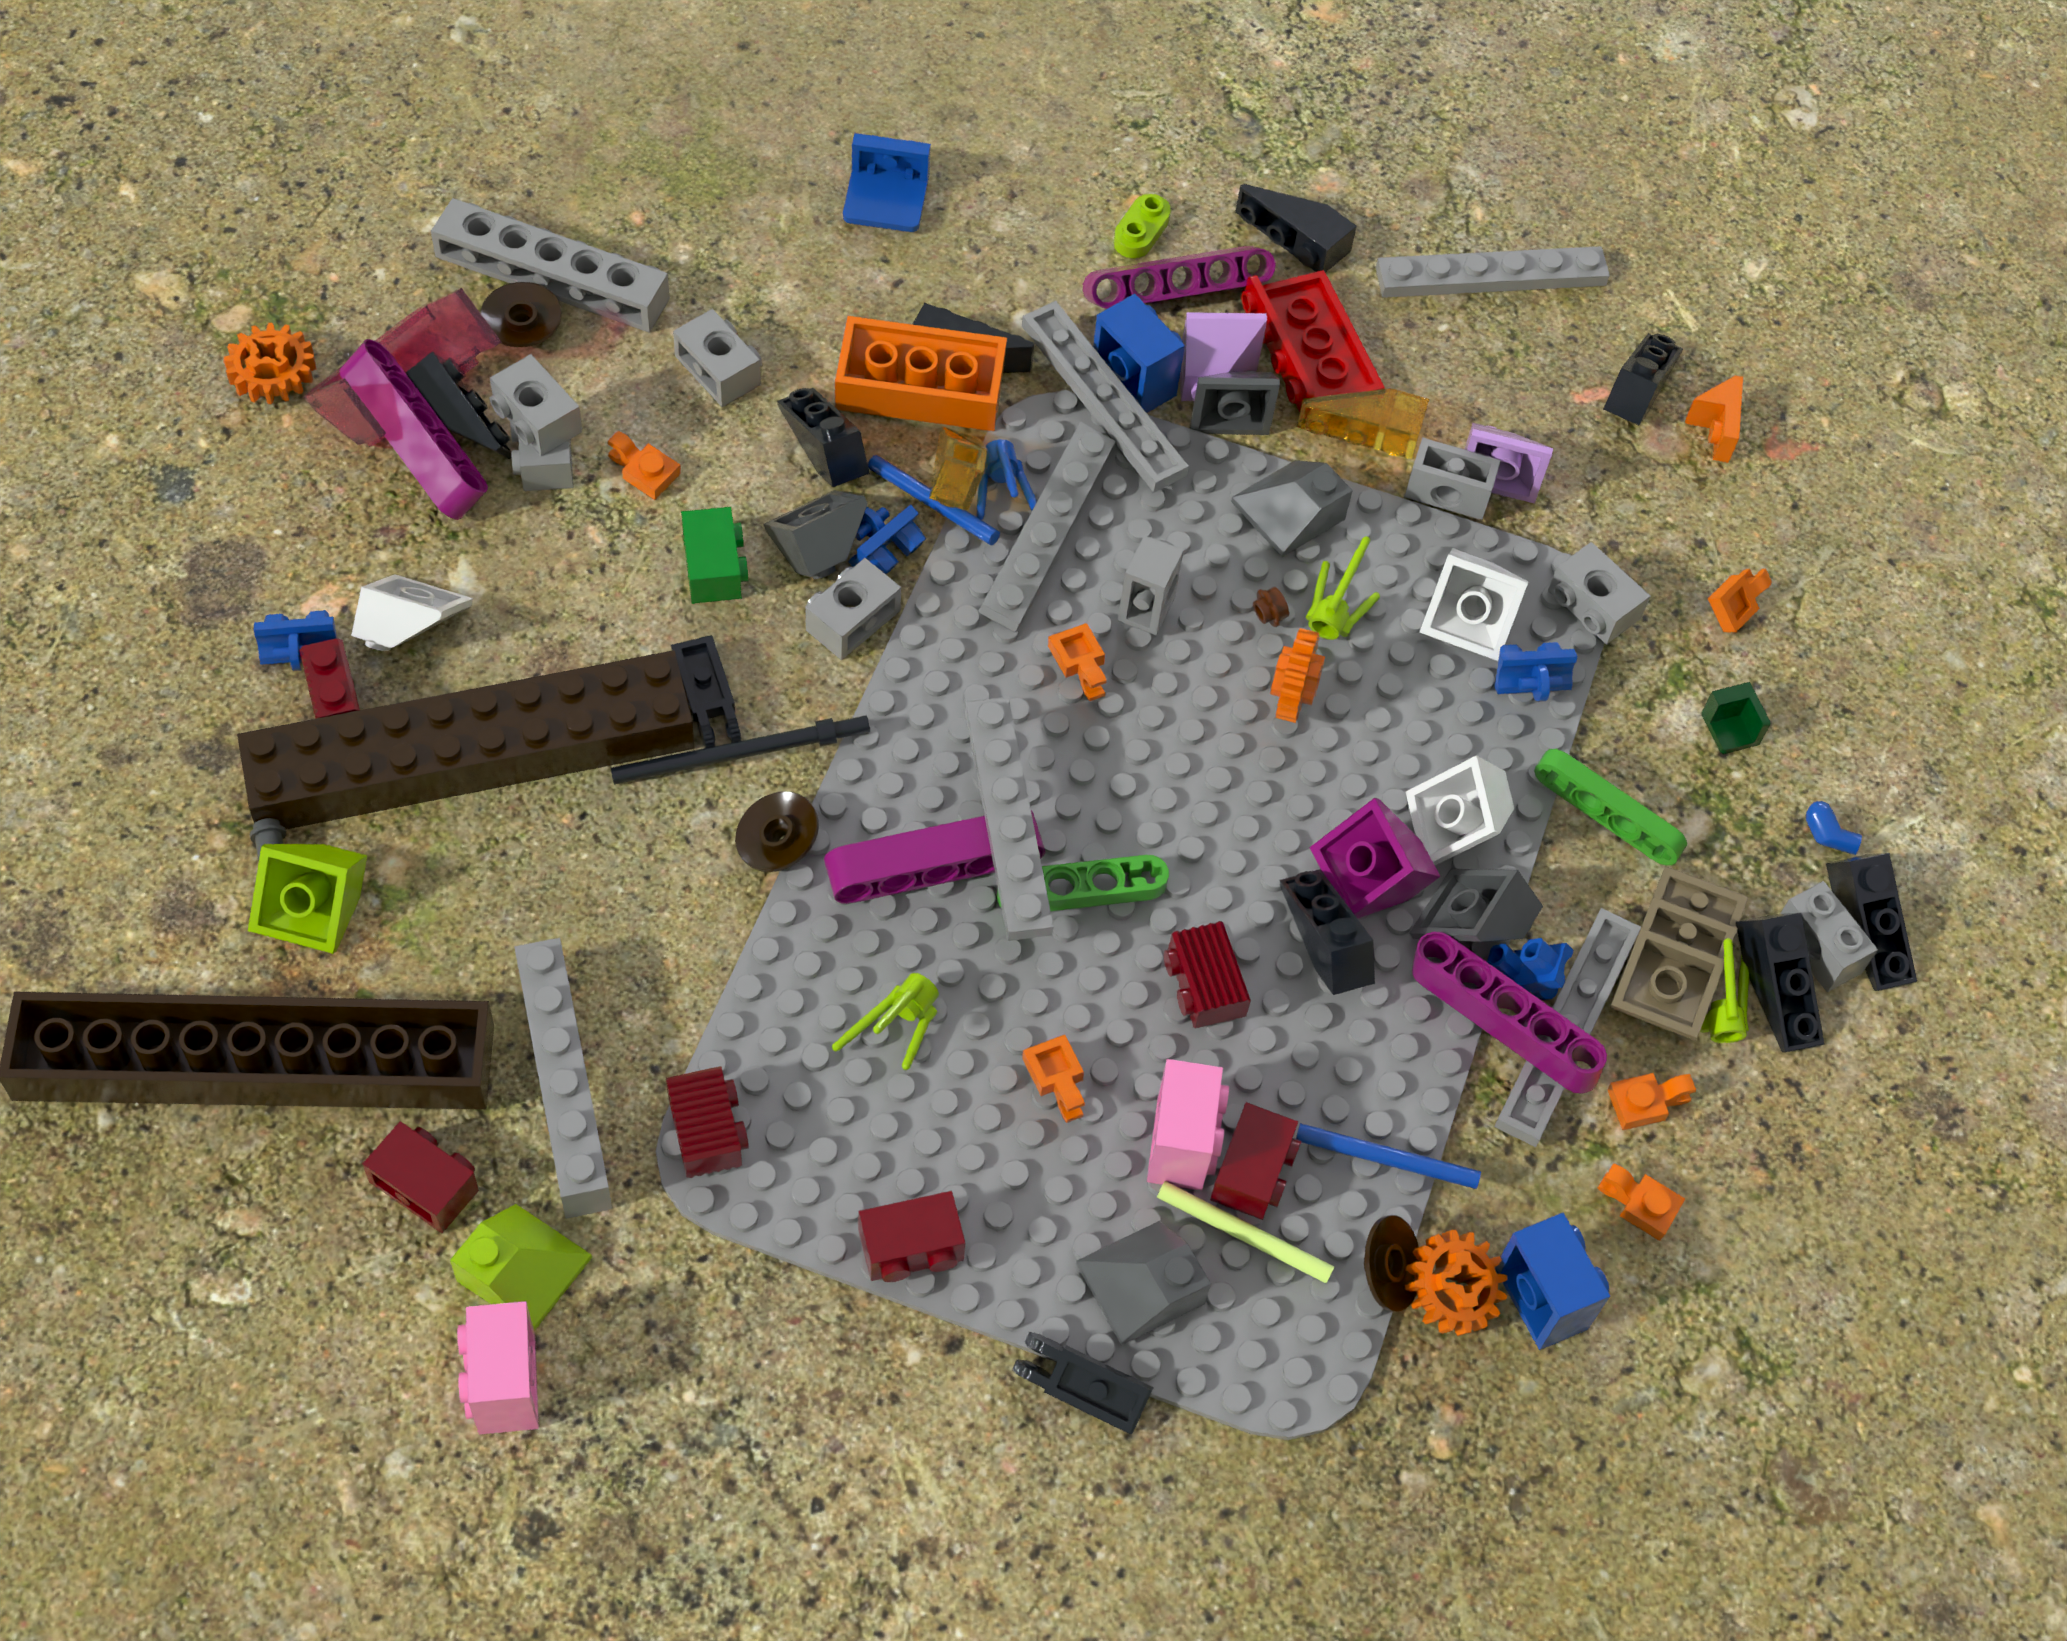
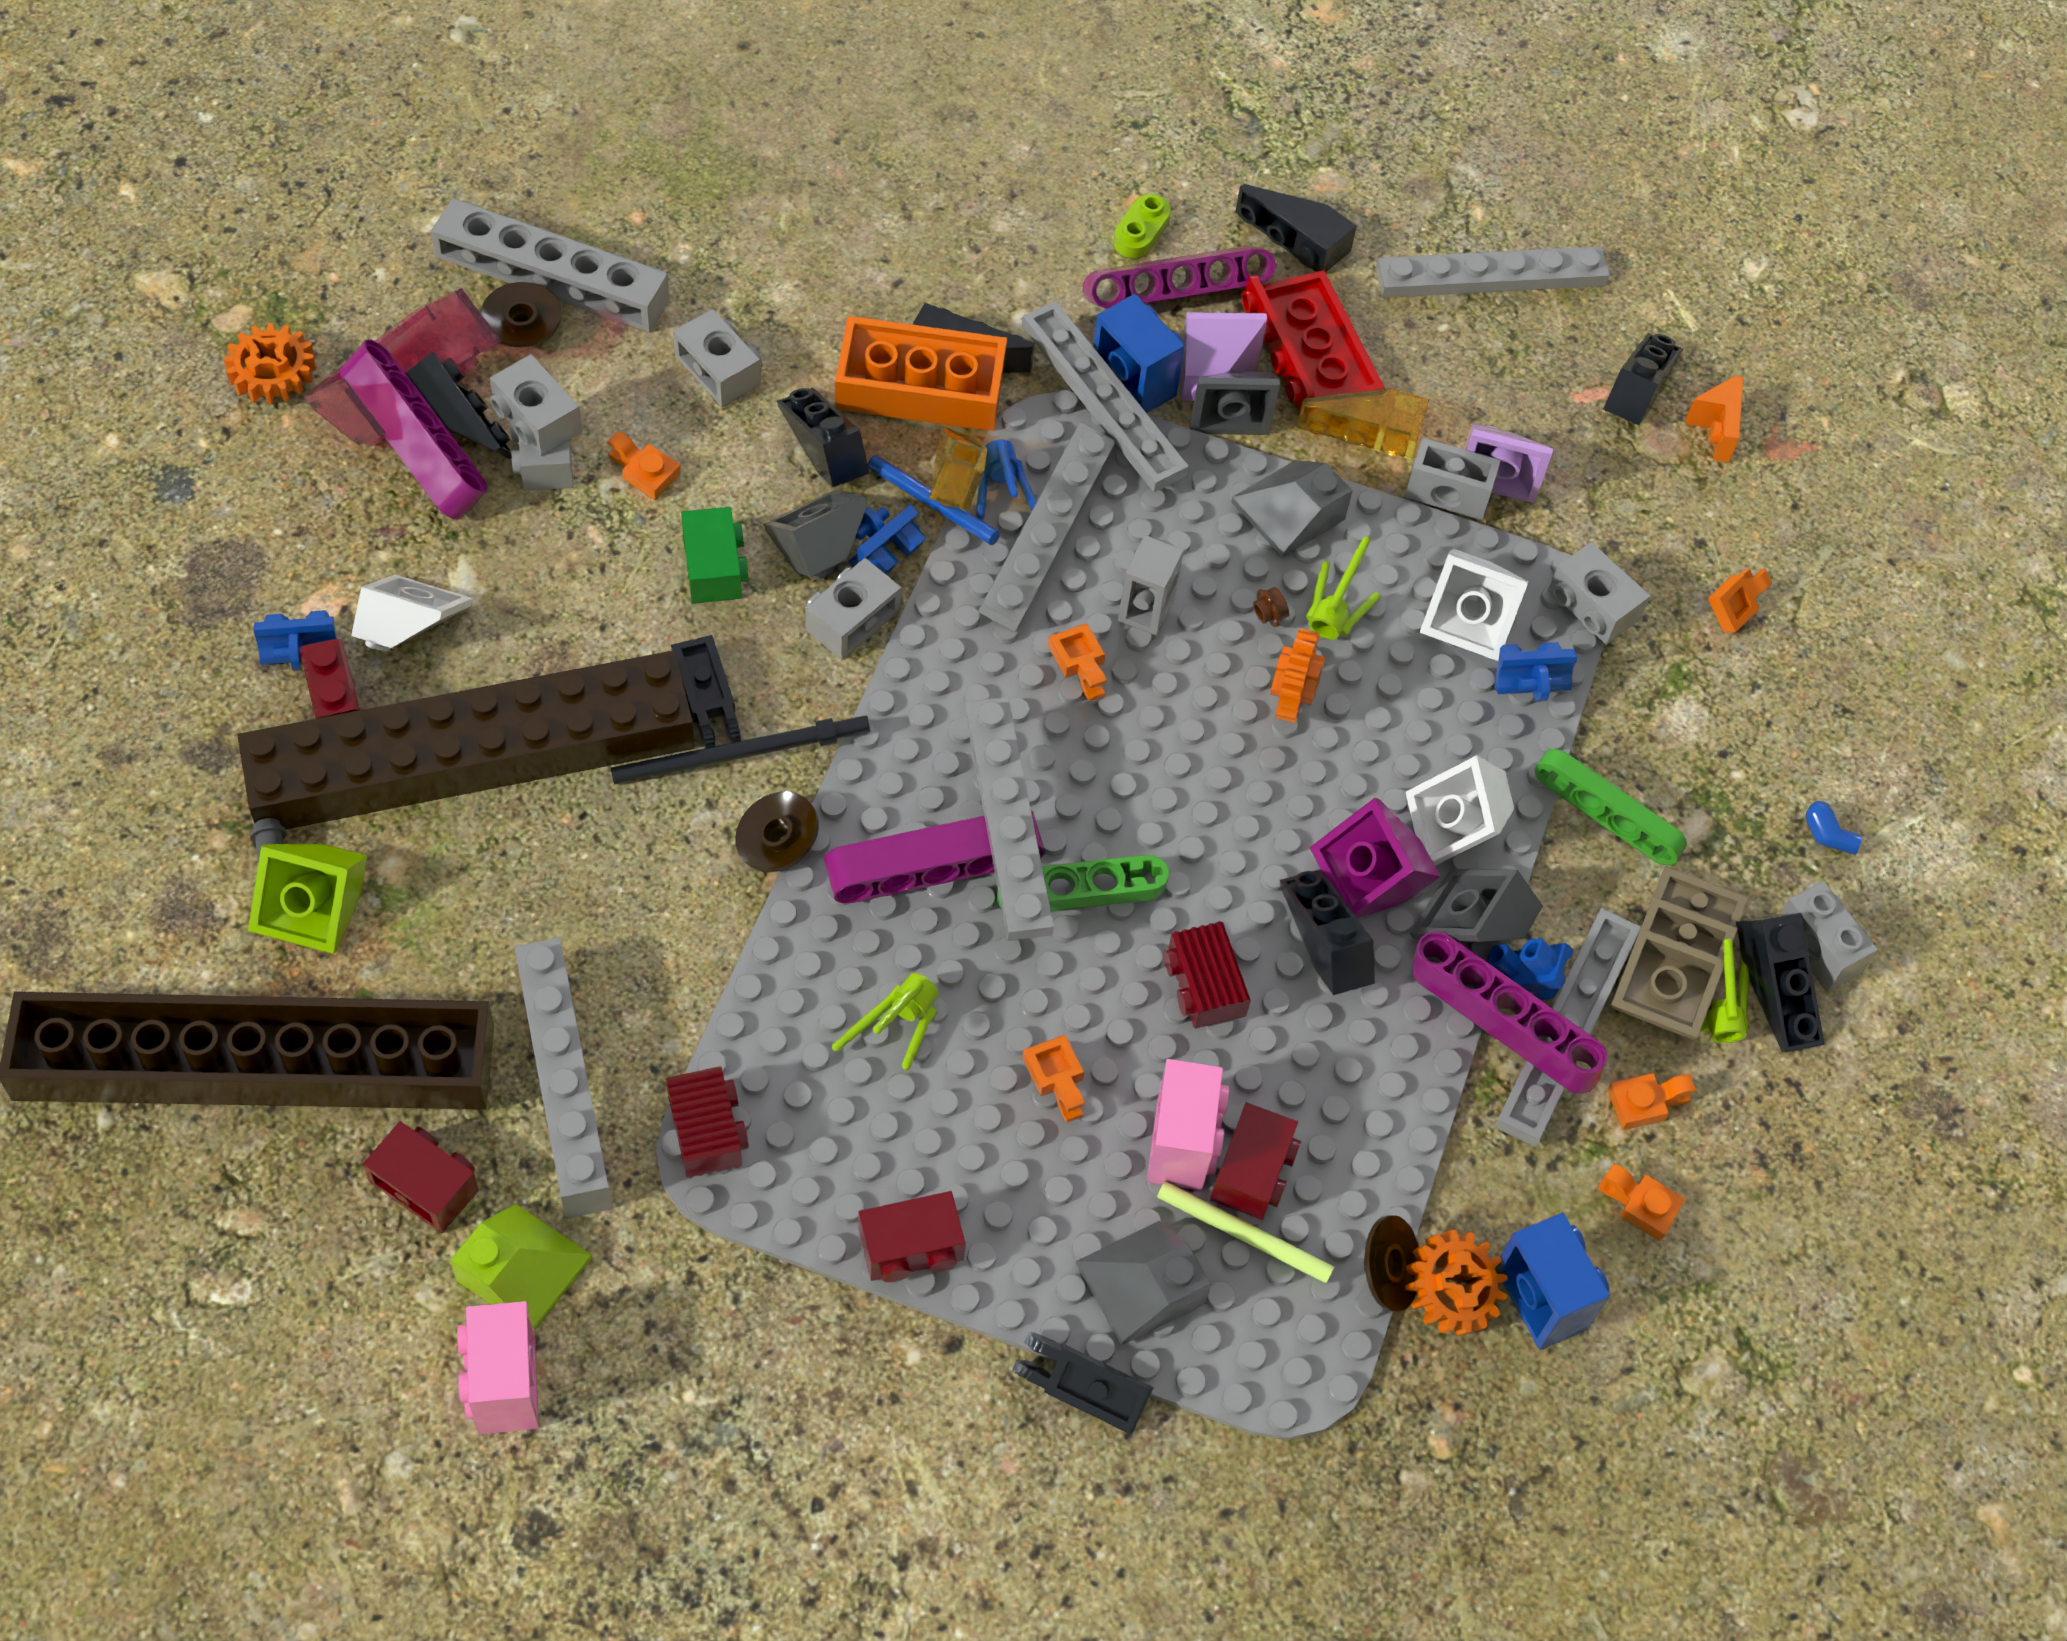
(887, 182): blue bracket -> none
(1388, 1156): blue bar -> none
(1735, 718): dark green panel -> none
(1871, 897): black slope -> none

